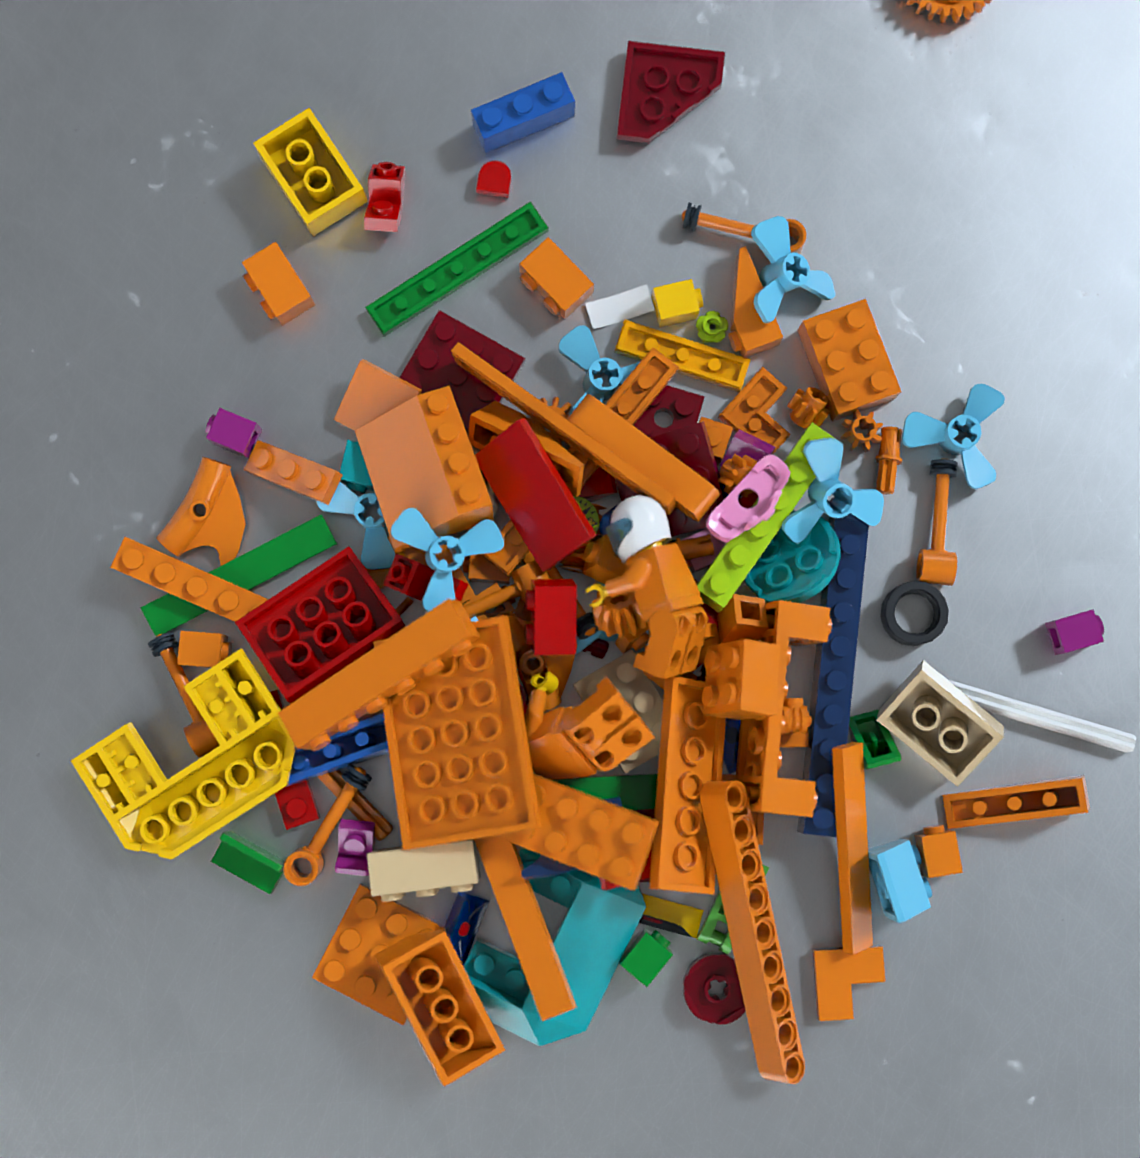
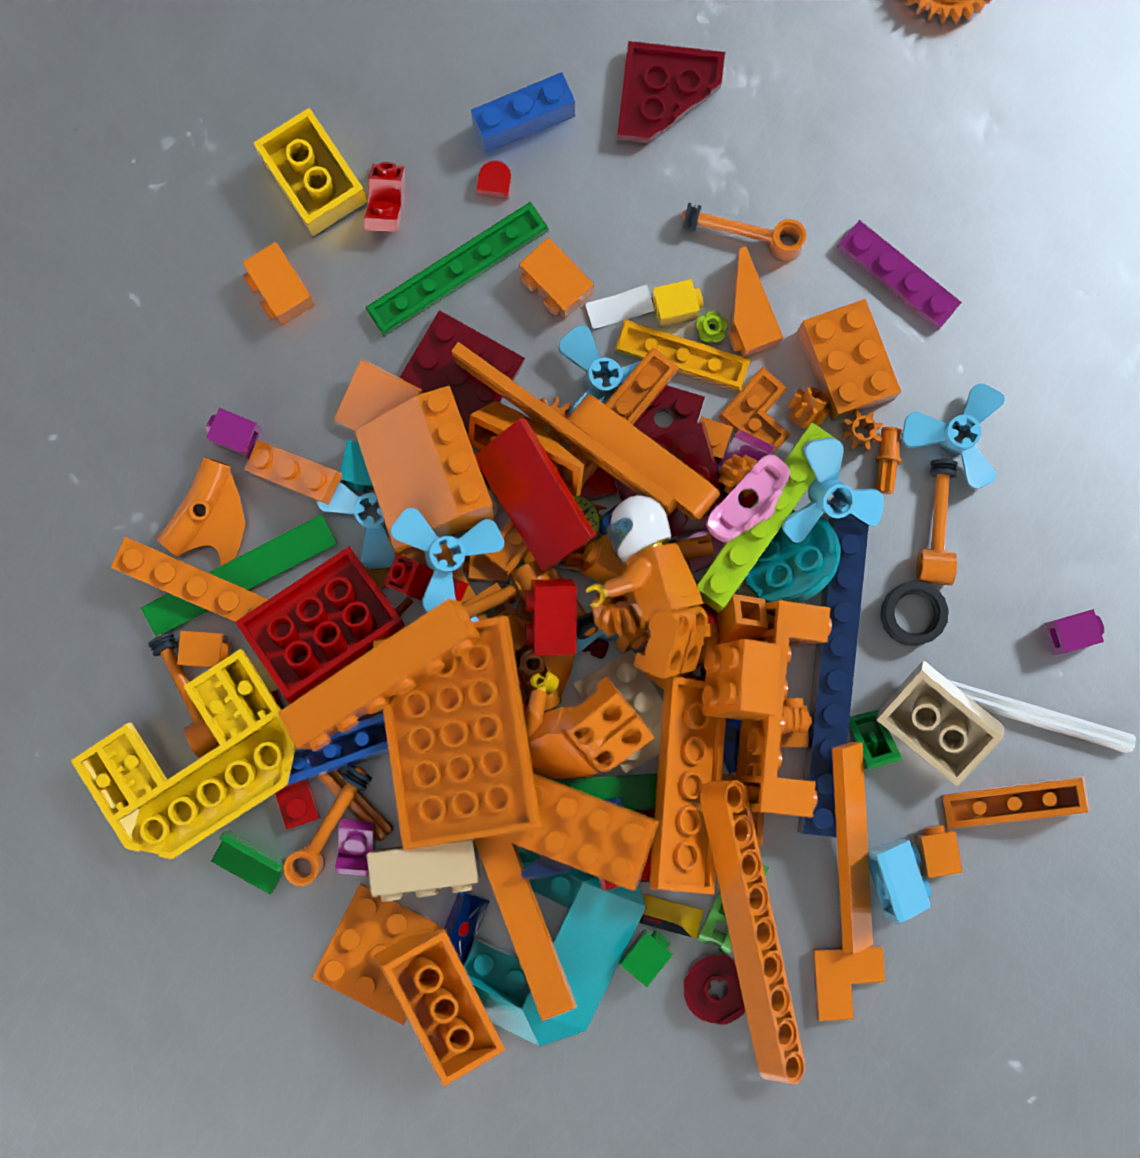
(785, 270): medium azure piece -> none
(899, 275): none -> magenta plate

